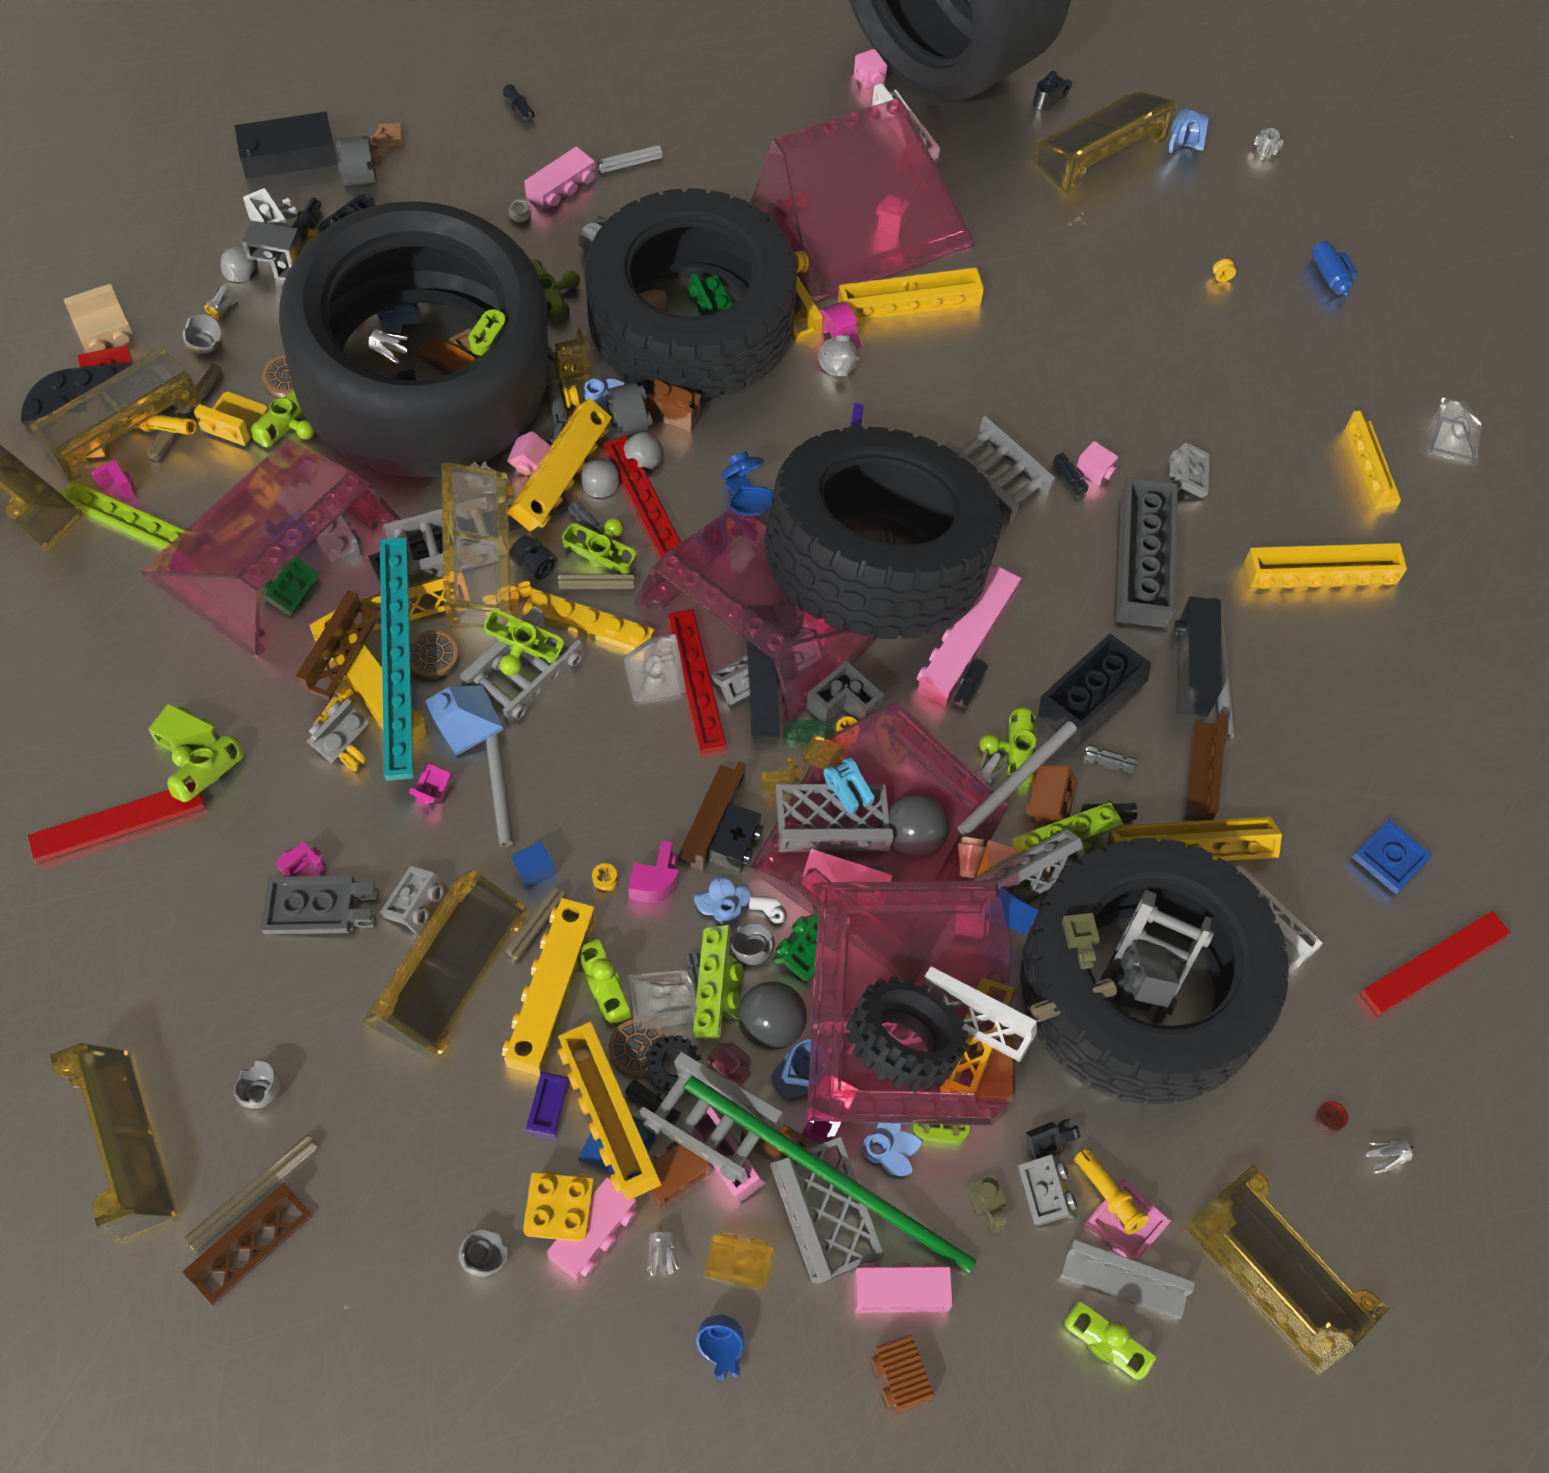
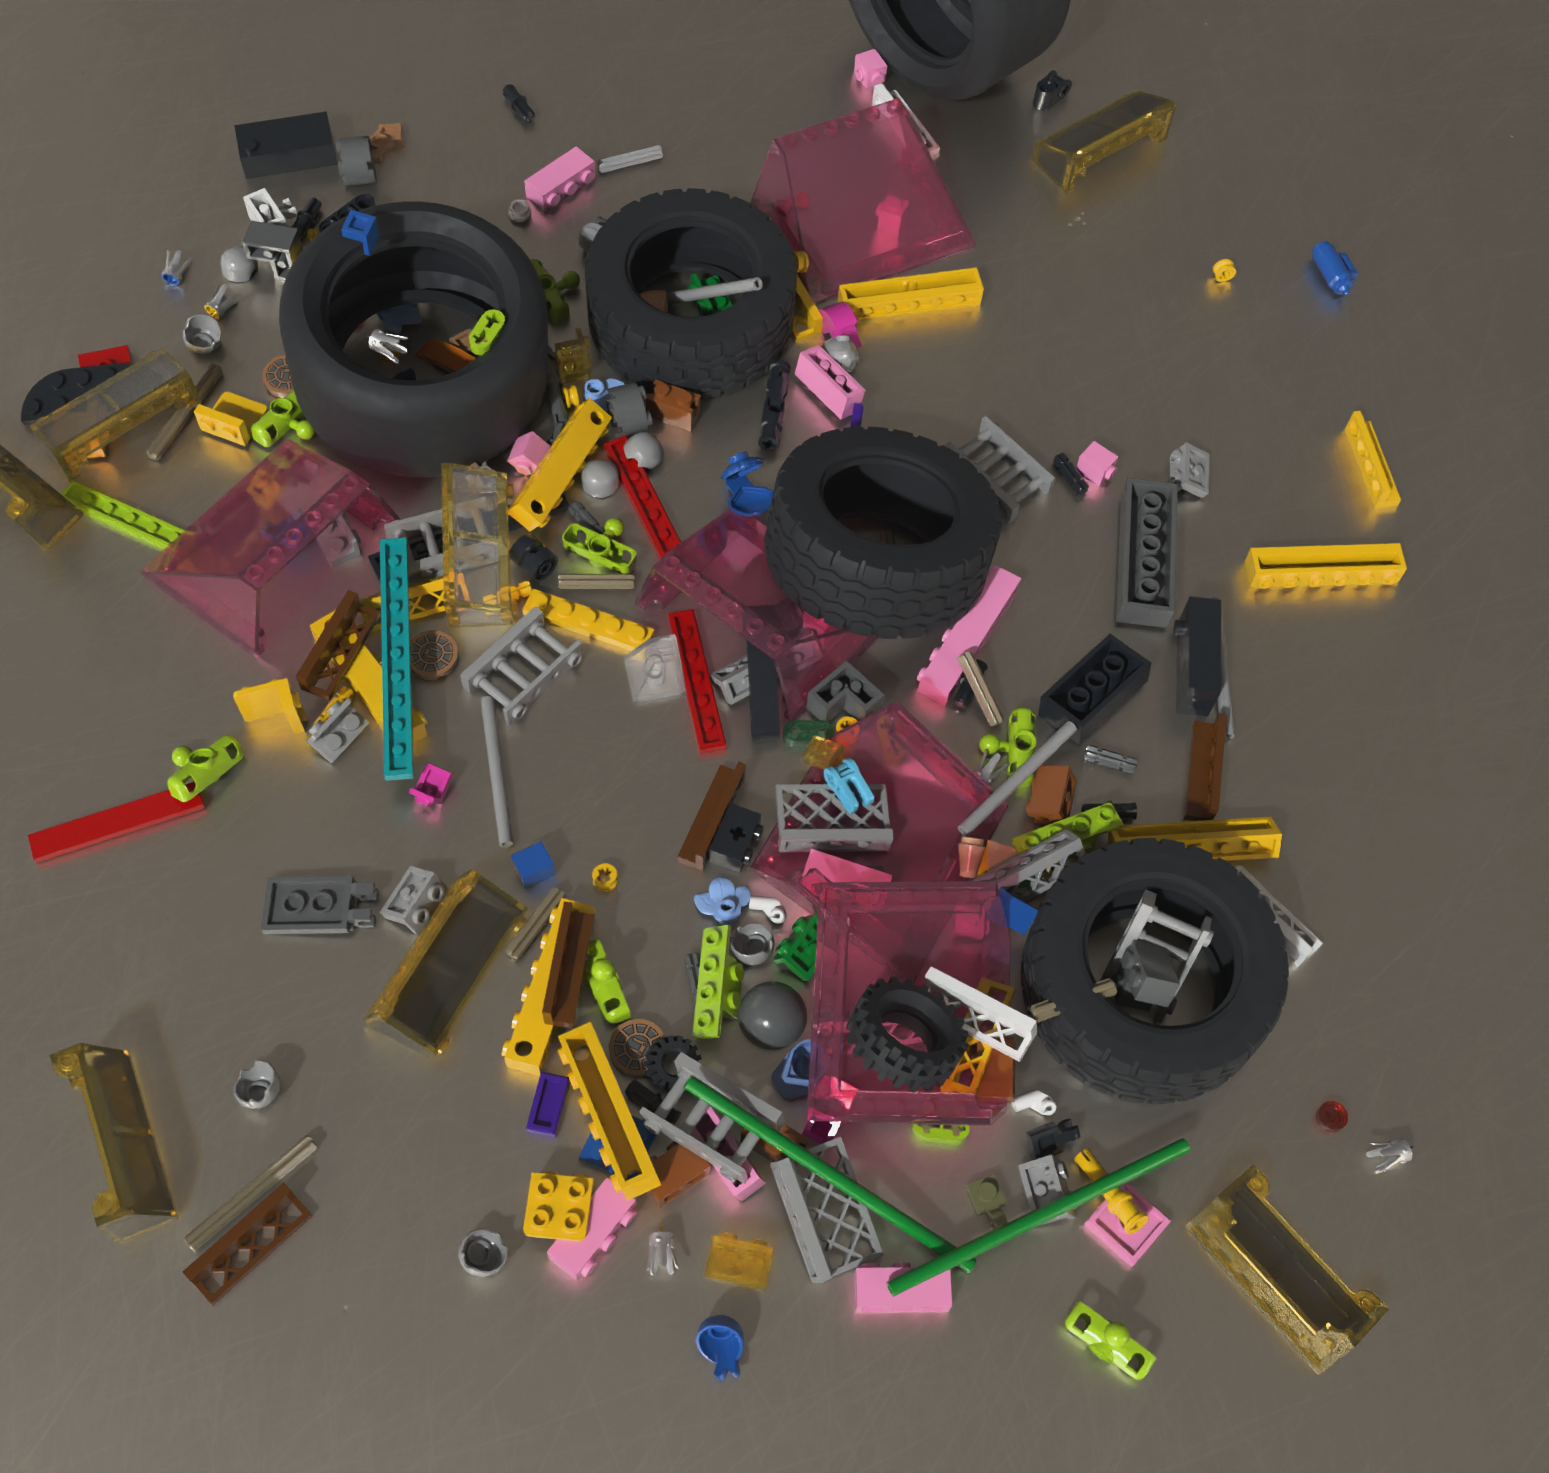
(99, 319): tan panel -> none
(110, 474): dark pink bracket -> none
(169, 424): yellow pin -> none
(171, 273): none -> flat silver piece
(180, 728): lime slope -> none
(270, 700): none -> yellow bracket
(289, 586): green bracket -> none
(299, 858): dark pink bracket -> none
(352, 758): yellow bush -> none
(361, 228): none -> blue panel
(464, 716): medium blue slope -> none
(508, 635): lime piece -> none
(567, 967): none -> reddish brown fence
(655, 882): dark pink brick -> none
(662, 999): clear slope -> none
(714, 290): none -> light grey piece
(730, 1062): clear pink head -> none
(771, 778): clear yellow bracket -> none
(775, 393): none -> black piece
(829, 381): none -> bright pink brick
(896, 1148): light blue plate -> none
(902, 1373): dark orange brick -> none
(918, 825): dark grey piece -> none
(980, 688): none -> dark tan axle
(1035, 1100): none -> white arm
(1037, 1217): none -> green piece
(1082, 934): olive plate -> none
(1126, 1279): light grey fence -> none
(1188, 130): medium blue helmet -> none
(1268, 142): light grey gear -> none
(1392, 856): blue plate -> none
(1435, 963): red tile -> none
(1454, 432): clear slope -> none

